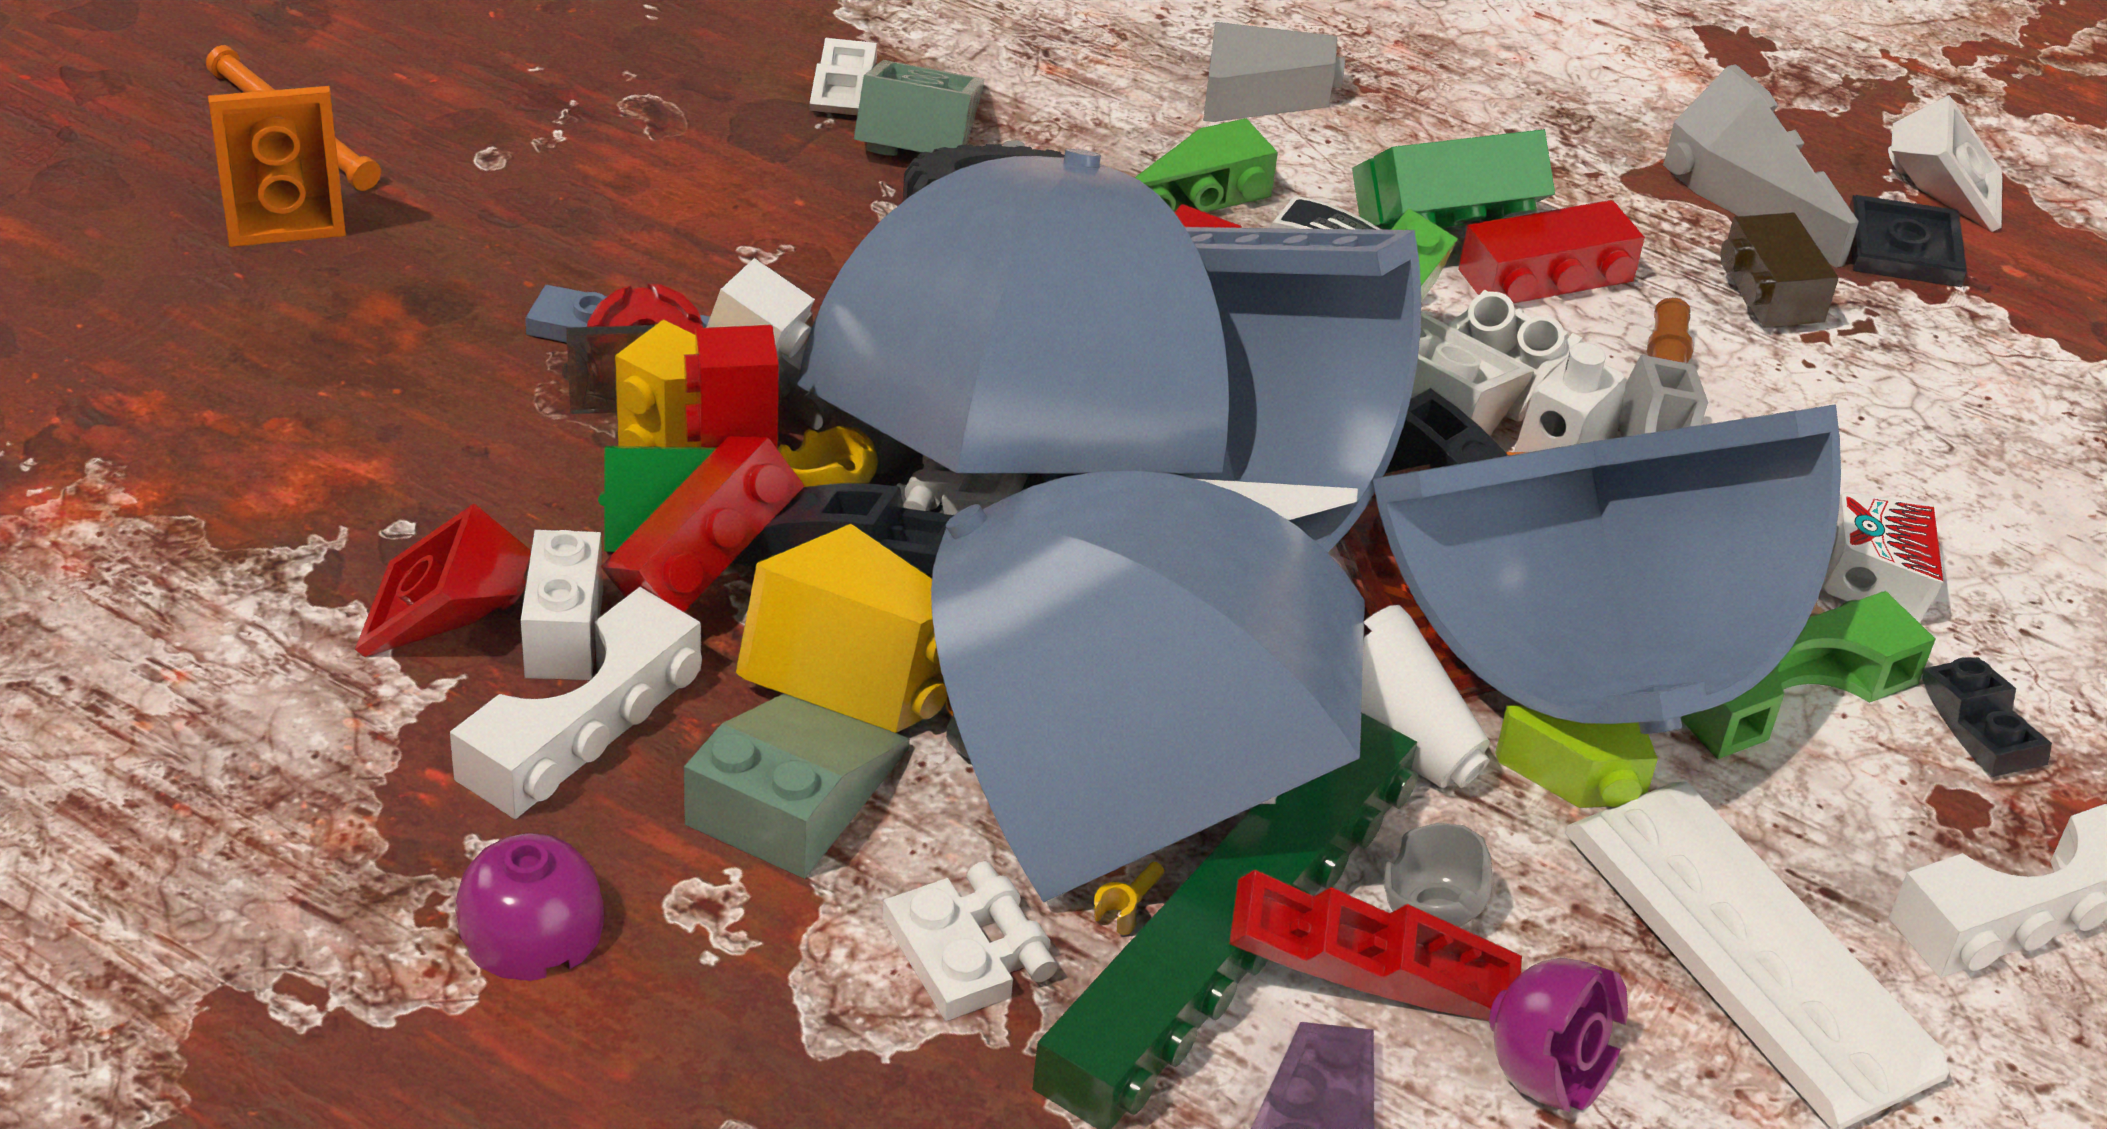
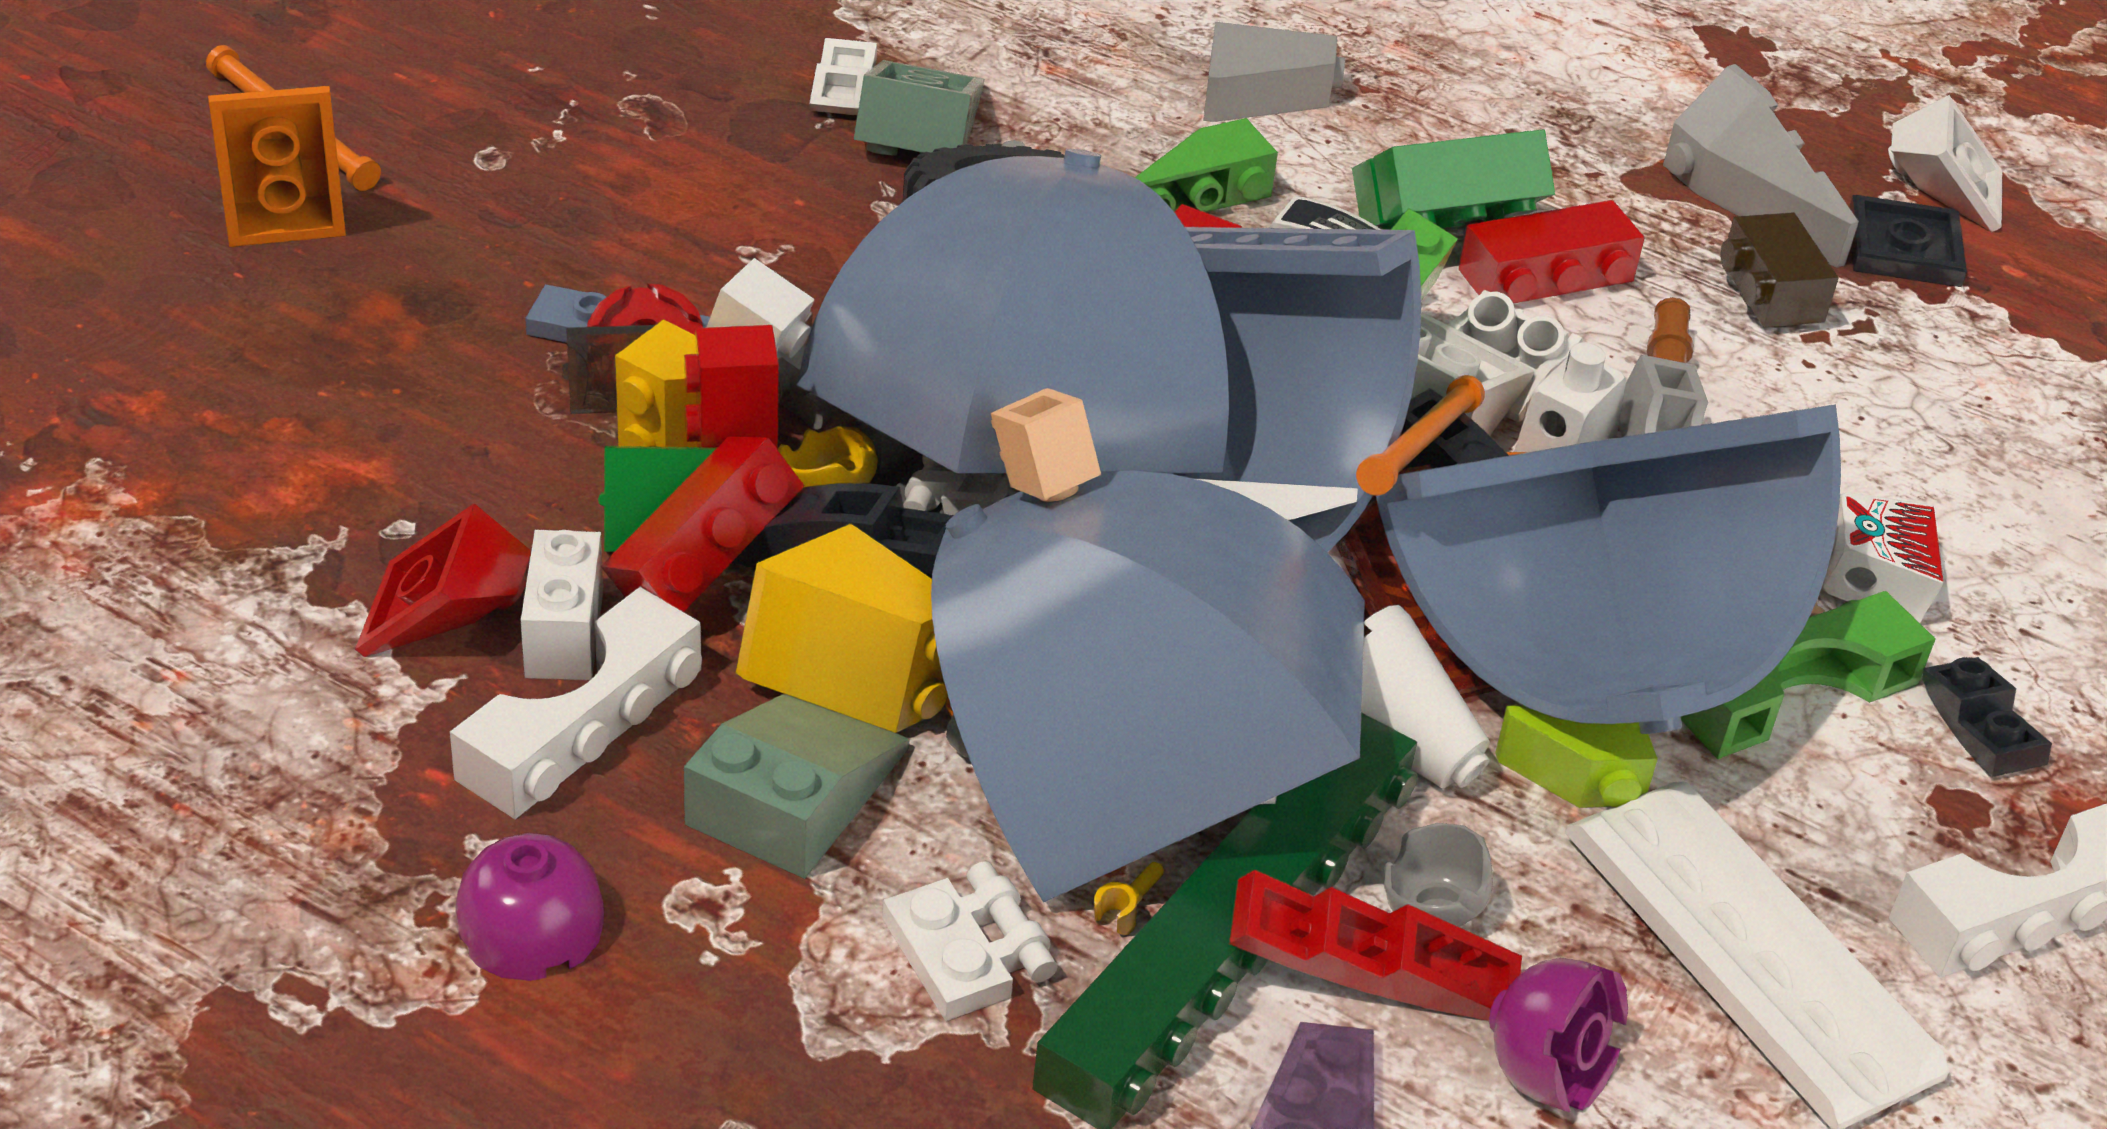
(1046, 444): none -> light nougat brick
(1380, 471): none -> orange bar

